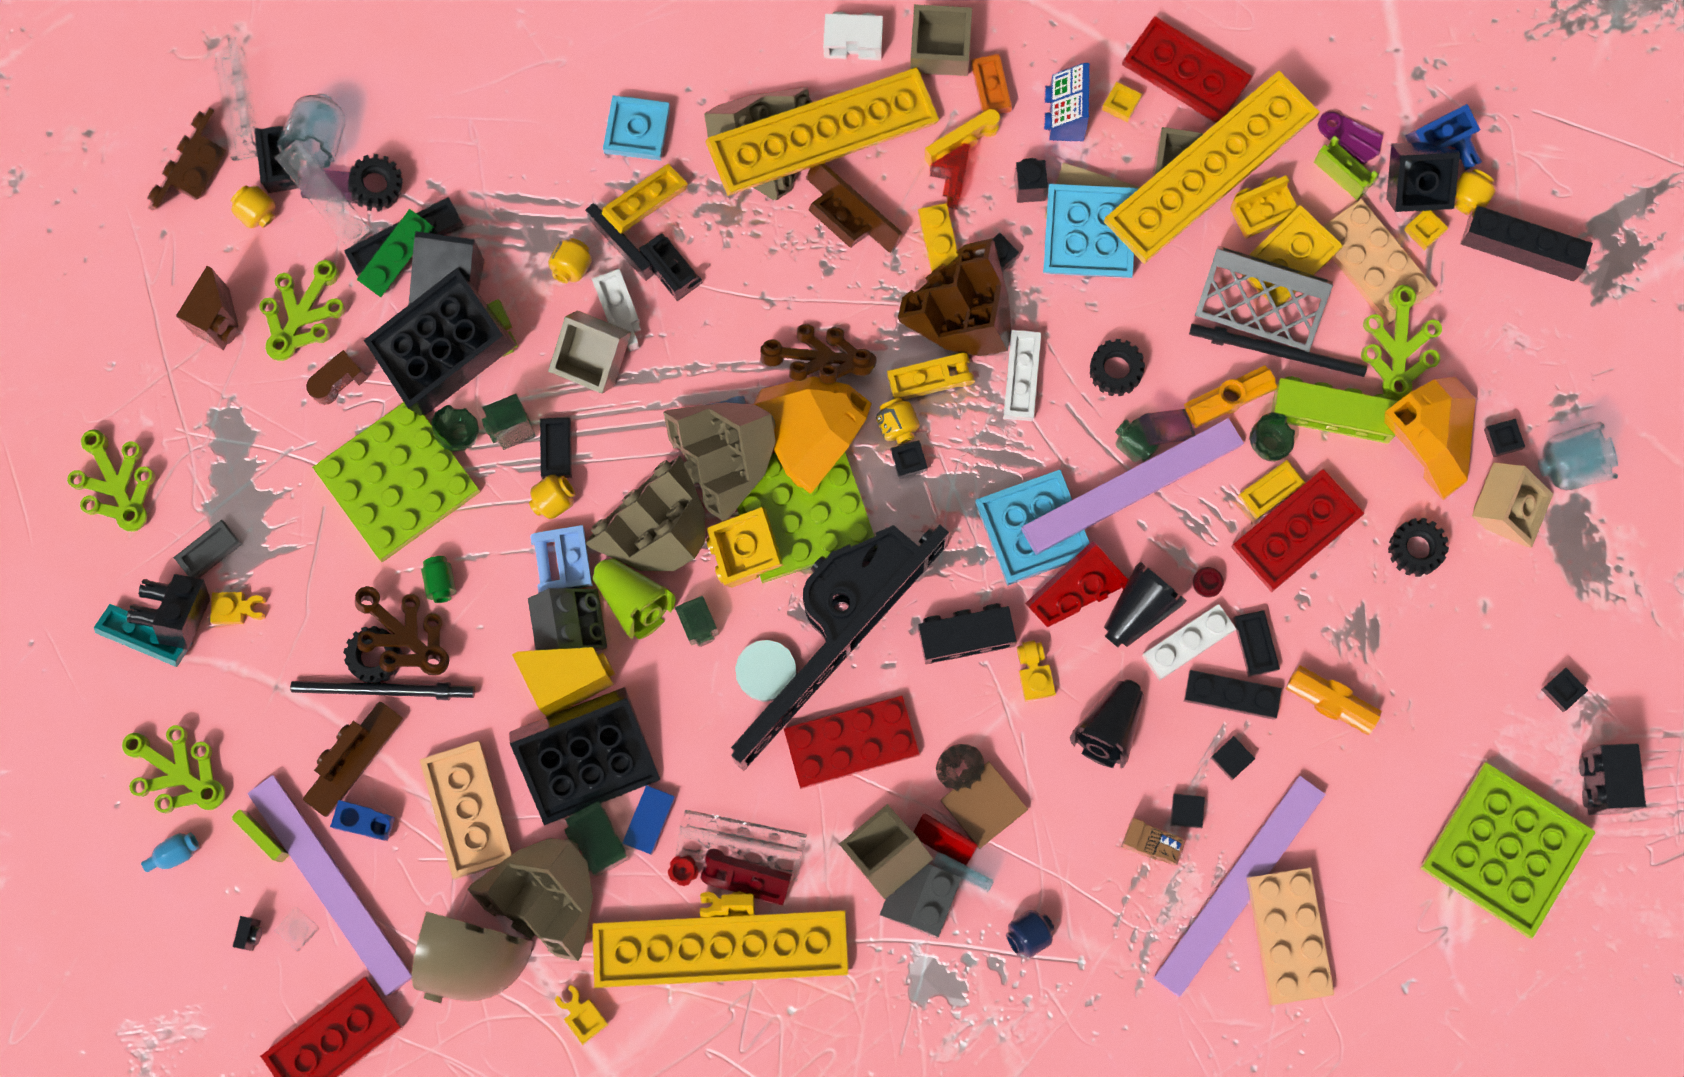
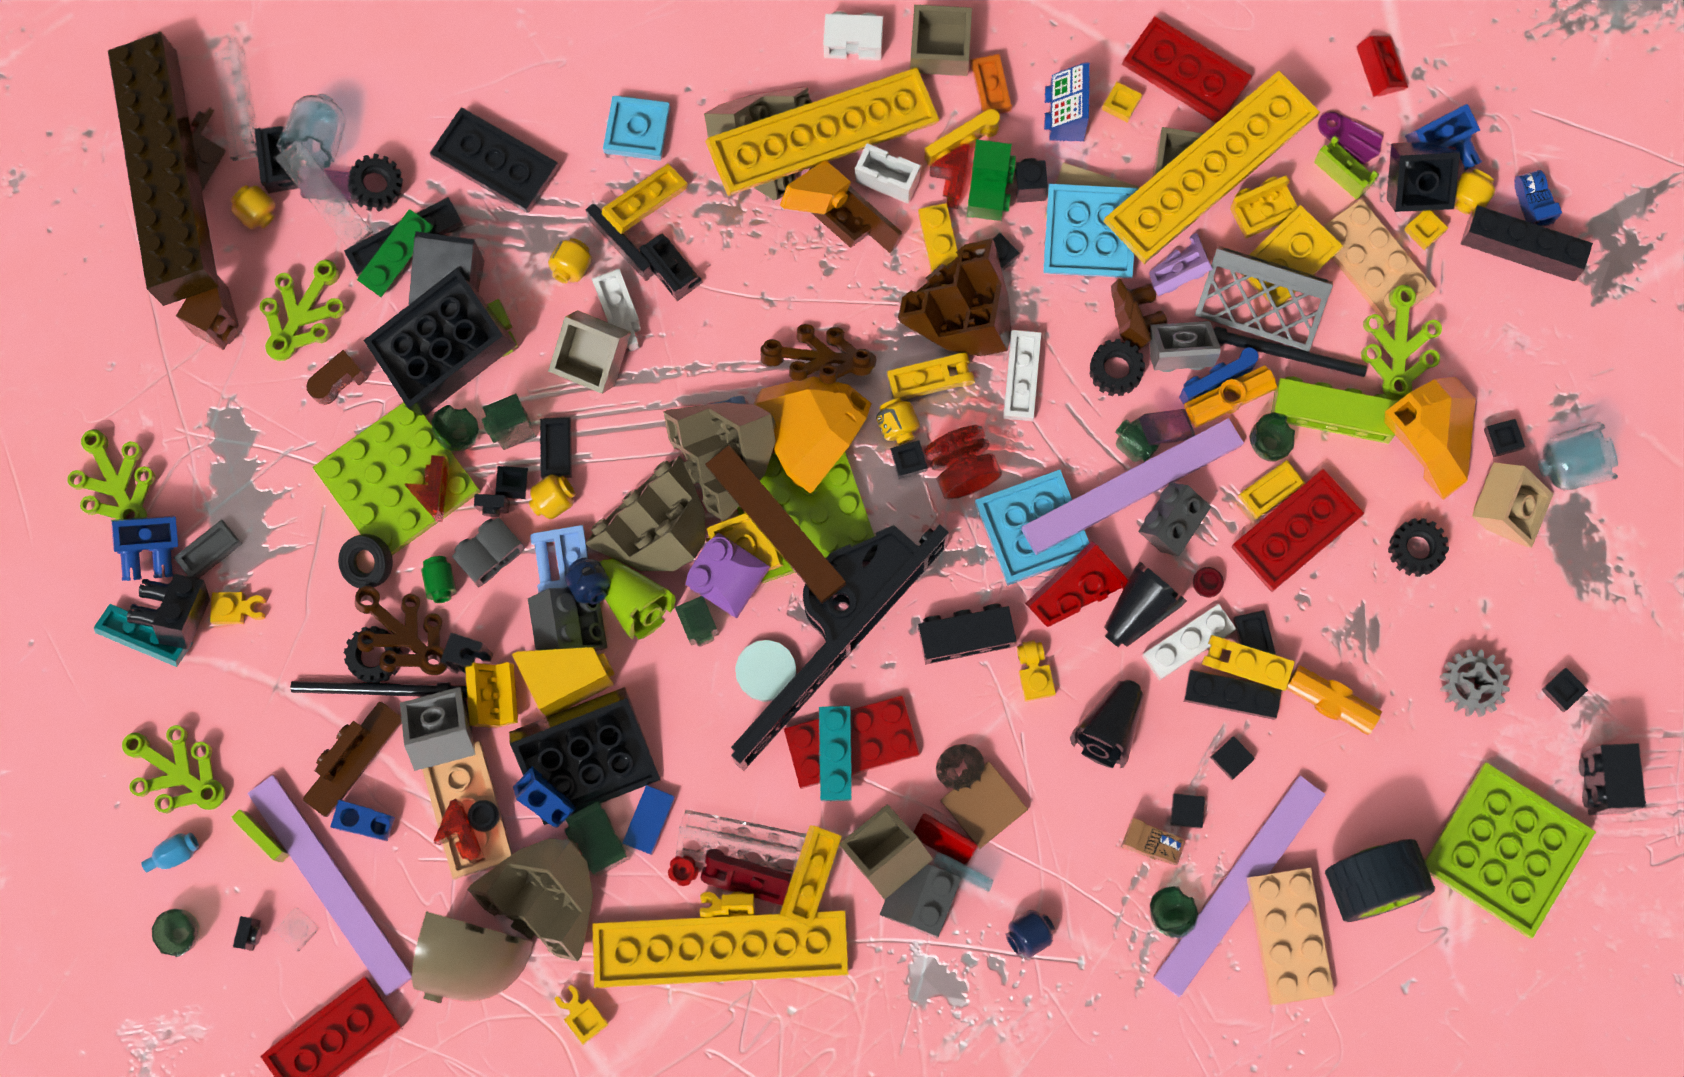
(144, 533): none -> blue brick
(162, 169): none -> dark brown brick
(175, 932): none -> clear green hair
(348, 561): none -> black tyre
(433, 495): none -> clear red slope
(437, 729): none -> light grey brick
(456, 825): none -> clear red slope
(462, 652): none -> black hinge
(483, 815): none -> black plate
(488, 551): none -> dark grey brick
(491, 504): none -> black plate
(491, 695): none -> yellow bracket
(494, 160): none -> black plate
(511, 482): none -> black plate
(543, 798): none -> blue leg
(587, 581): none -> dark blue head
(726, 574): none -> medium lavender slope
(775, 524): none -> reddish brown tile
(810, 875): none -> yellow plate
(817, 190): none -> light orange slope
(835, 753): none -> teal plate
(887, 173): none -> white brick
(963, 461): none -> clear red wheel
(991, 172): none -> green brick
(1131, 322): none -> reddish brown connector
(1173, 912): none -> clear green hair
(1174, 518): none -> dark grey brick
(1181, 267): none -> lavender wing
(1183, 346): none -> light grey slope
(1219, 374): none -> blue plate
(1249, 663): none -> yellow plate
(1379, 880): none -> black wheel
(1381, 65): none -> red slope
(1477, 670): none -> light grey gear
(1536, 198): none -> blue leg

